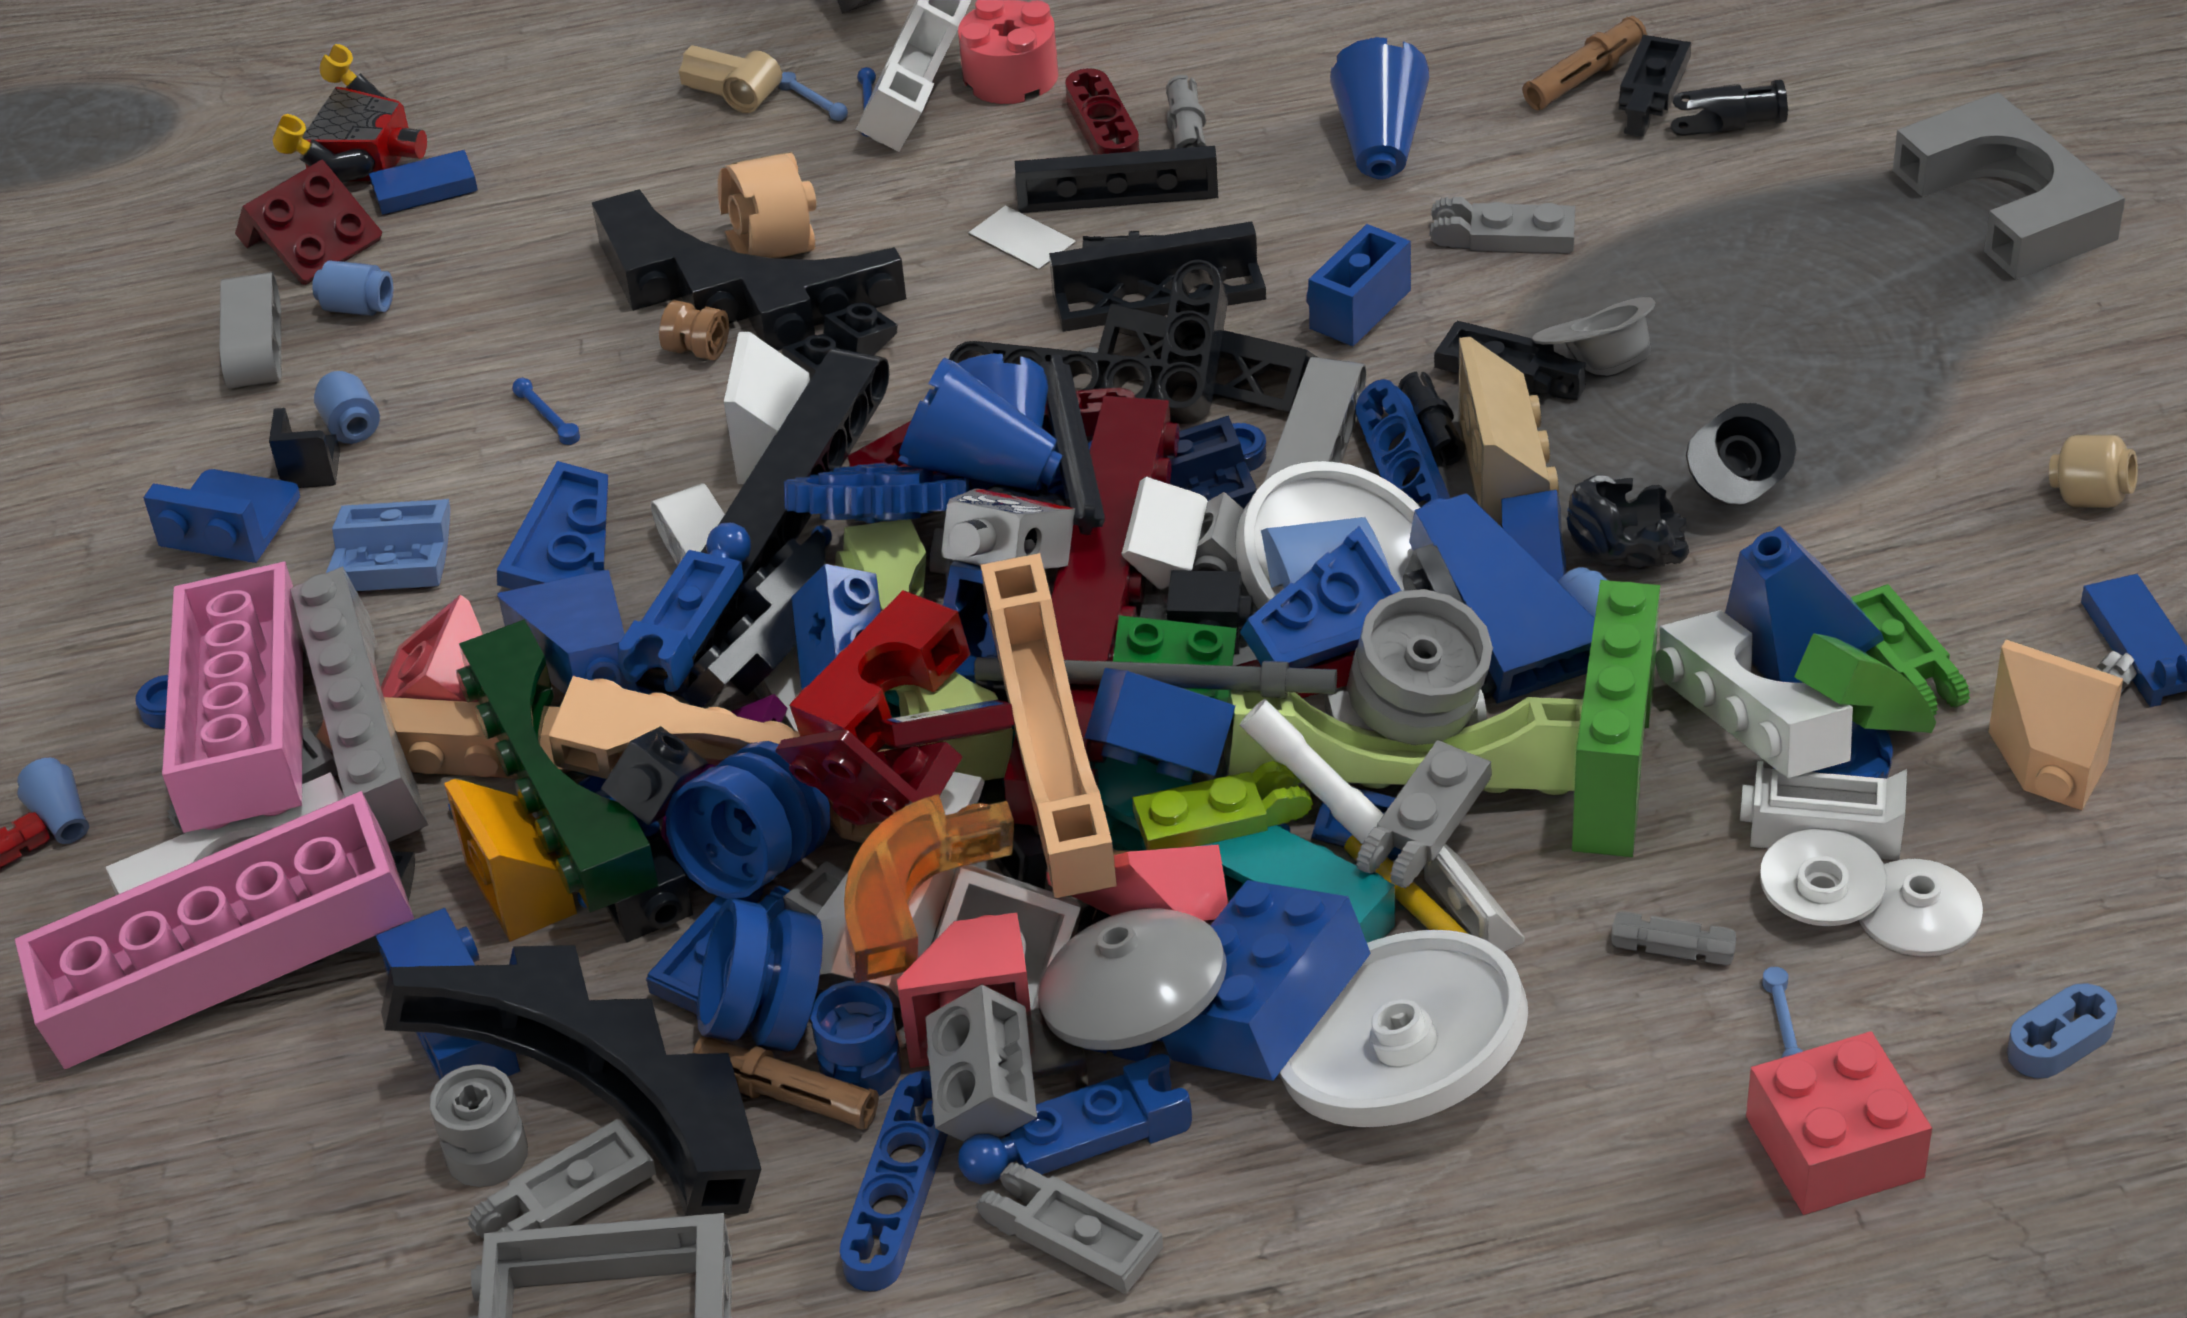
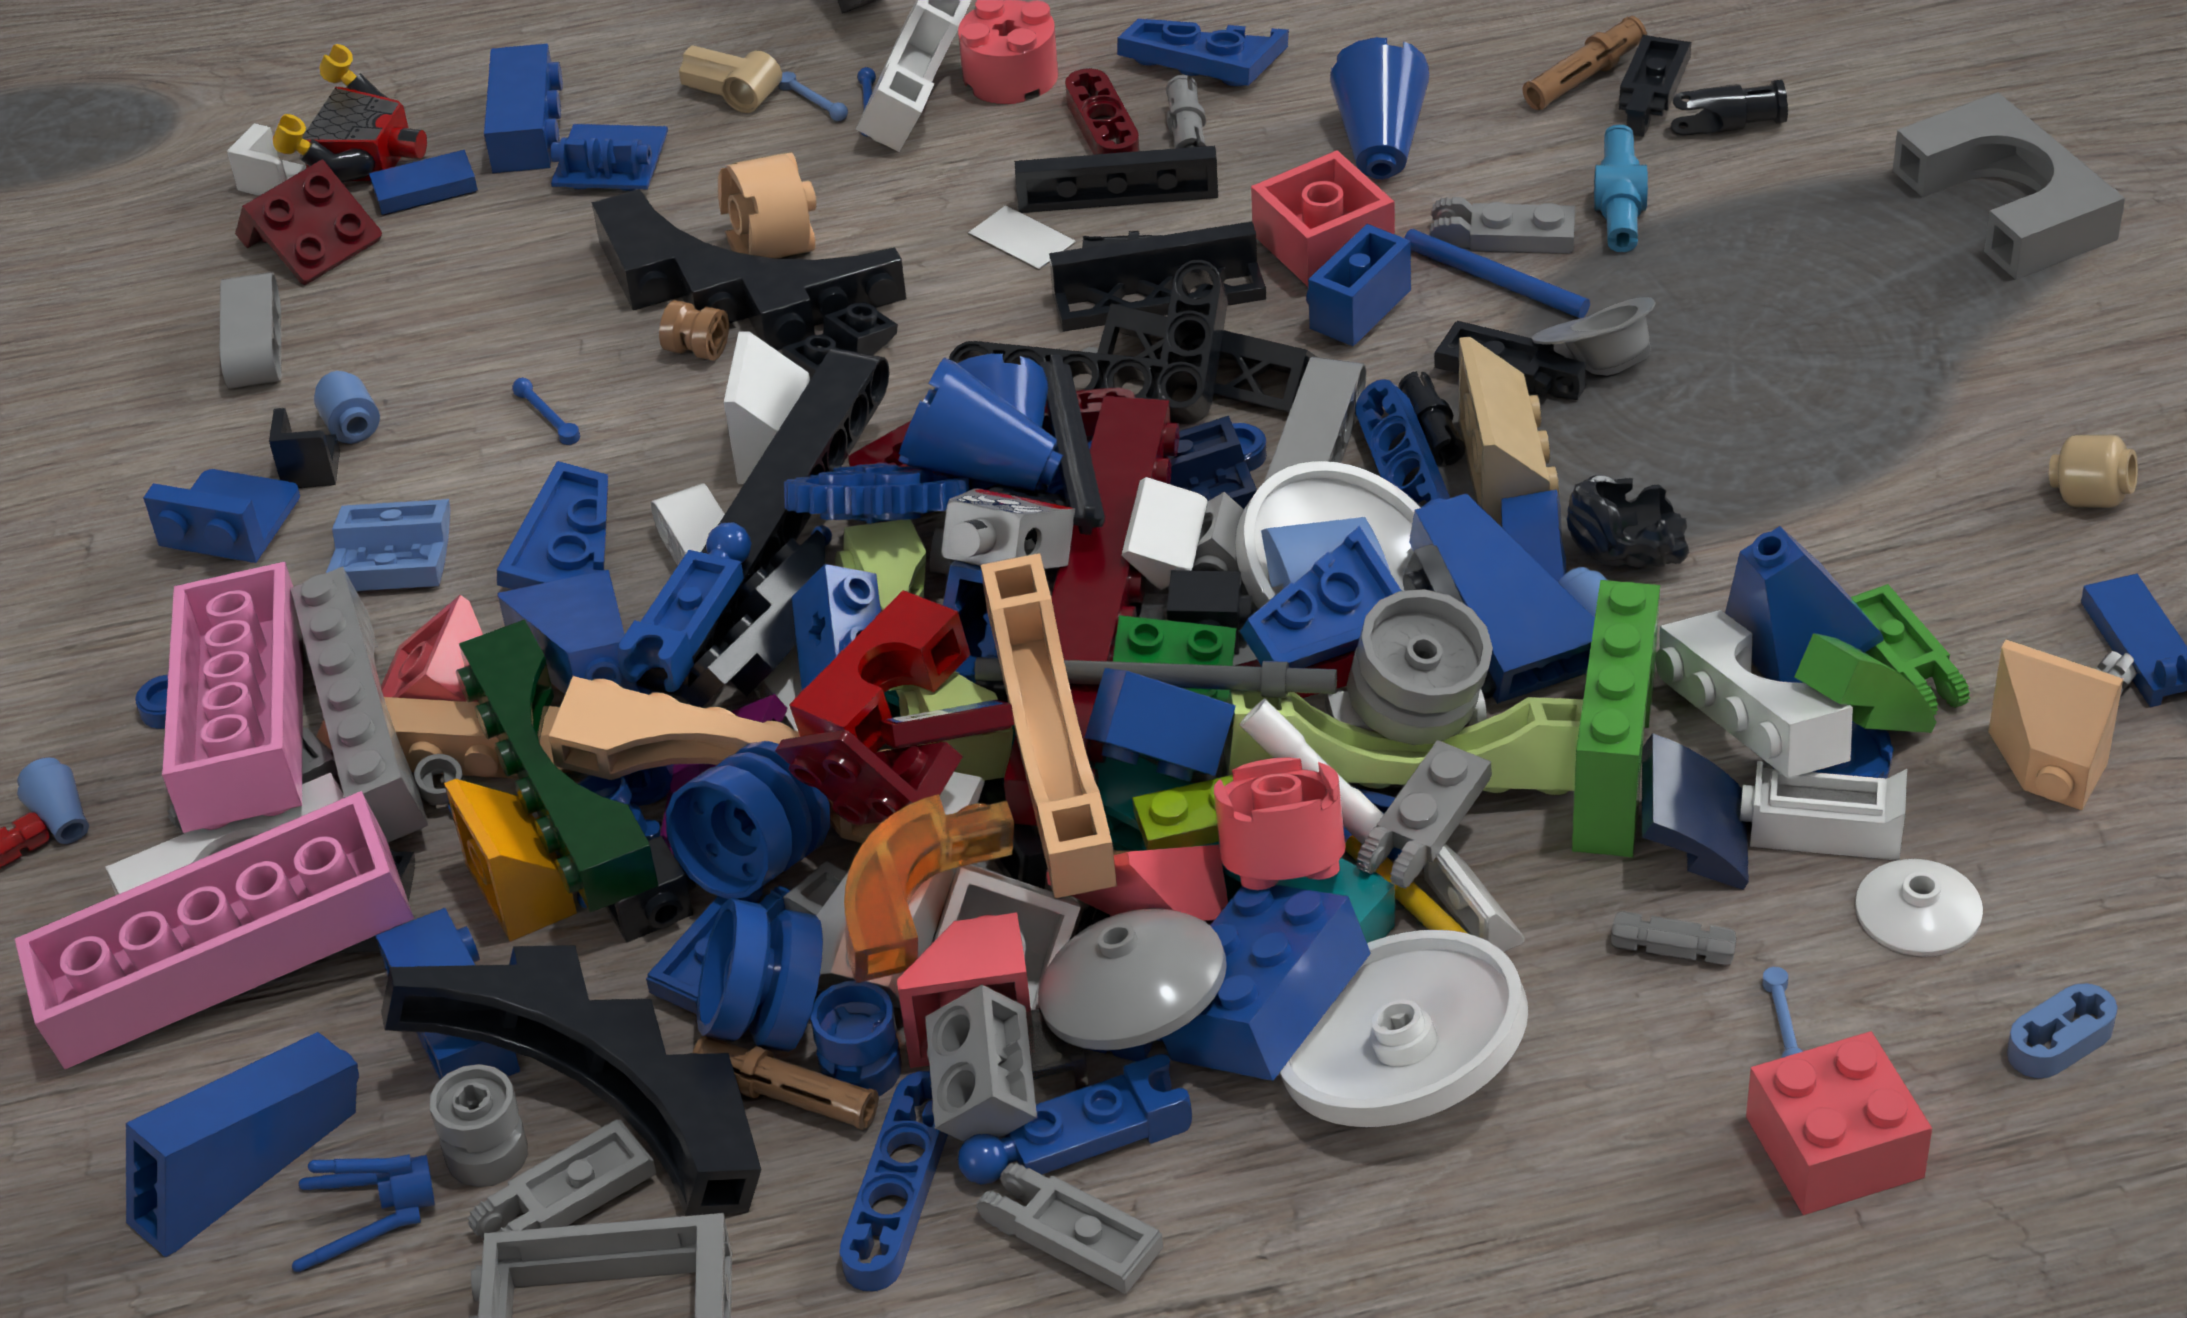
(231, 1137): none -> blue slope
(257, 162): none -> white panel
(353, 288): medium blue brick -> none
(401, 1184): none -> blue plant
(435, 765): none -> light grey hinge
(522, 107): none -> blue brick
(607, 156): none -> blue hinge
(651, 772): black brick -> none
(1216, 54): none -> blue wing
(1280, 822): none -> coral brick
(1316, 211): none -> coral brick
(1498, 274): none -> blue bar
(1620, 188): none -> dark azure pin
(1694, 810): none -> dark blue slope
(1741, 453): black piece -> none
(1823, 877): white dish -> none

